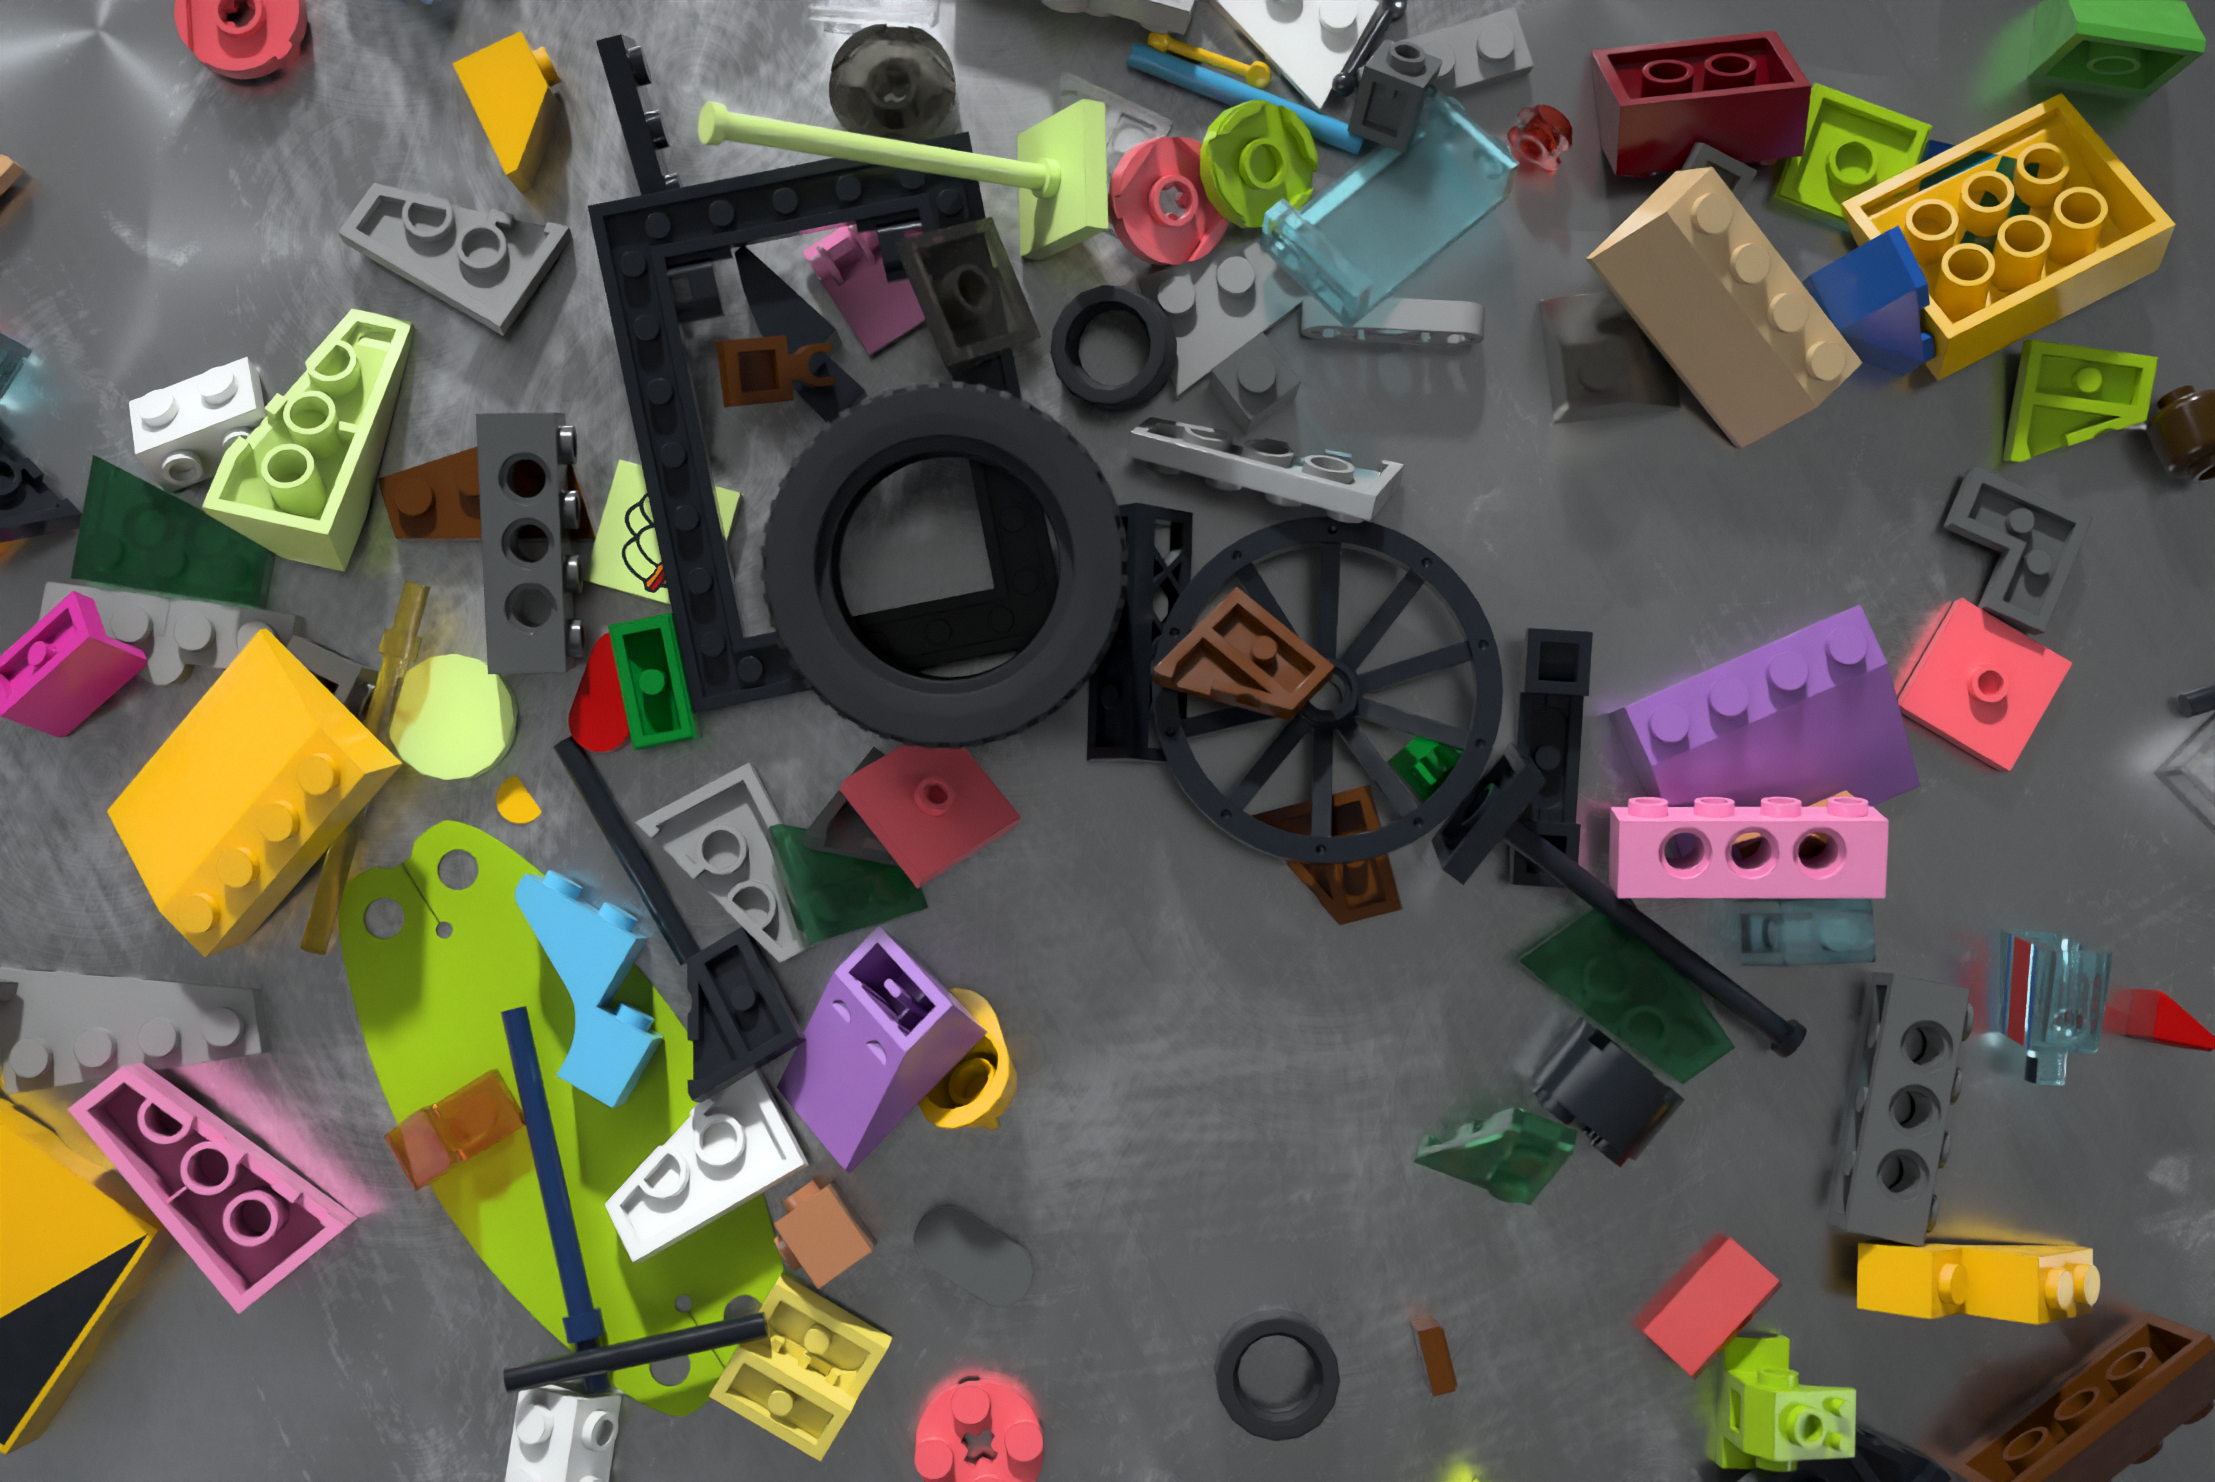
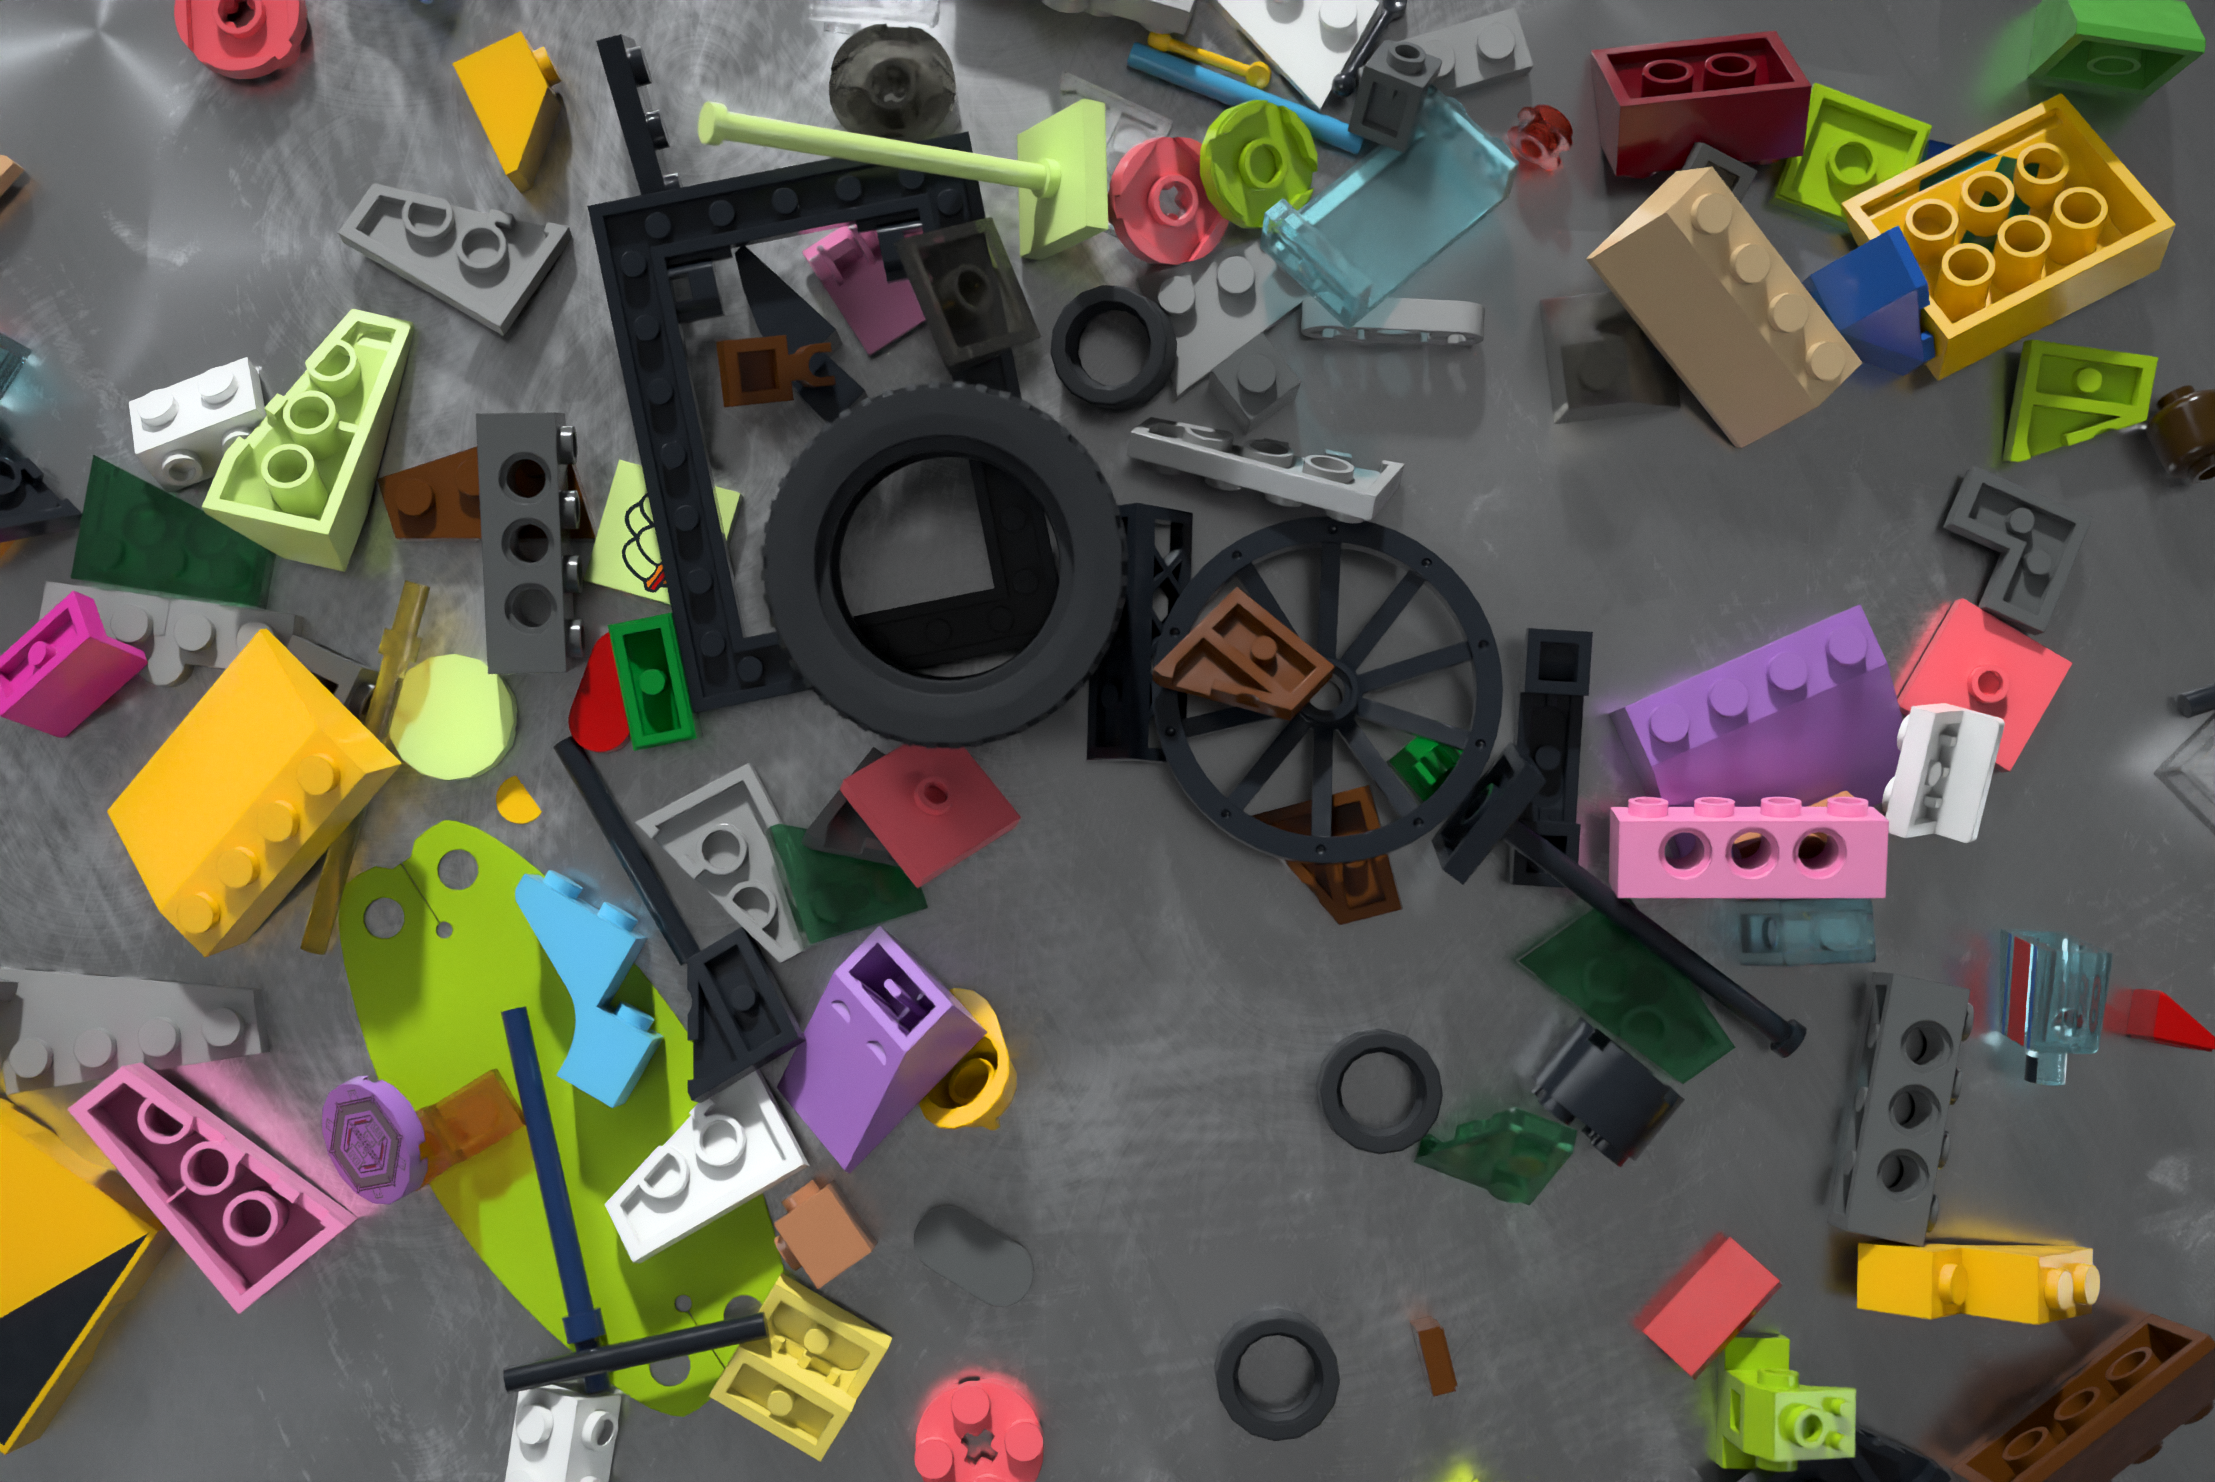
(374, 1139): none -> medium lavender tile
(1426, 1103): none -> black tyre
(1942, 772): none -> white bracket

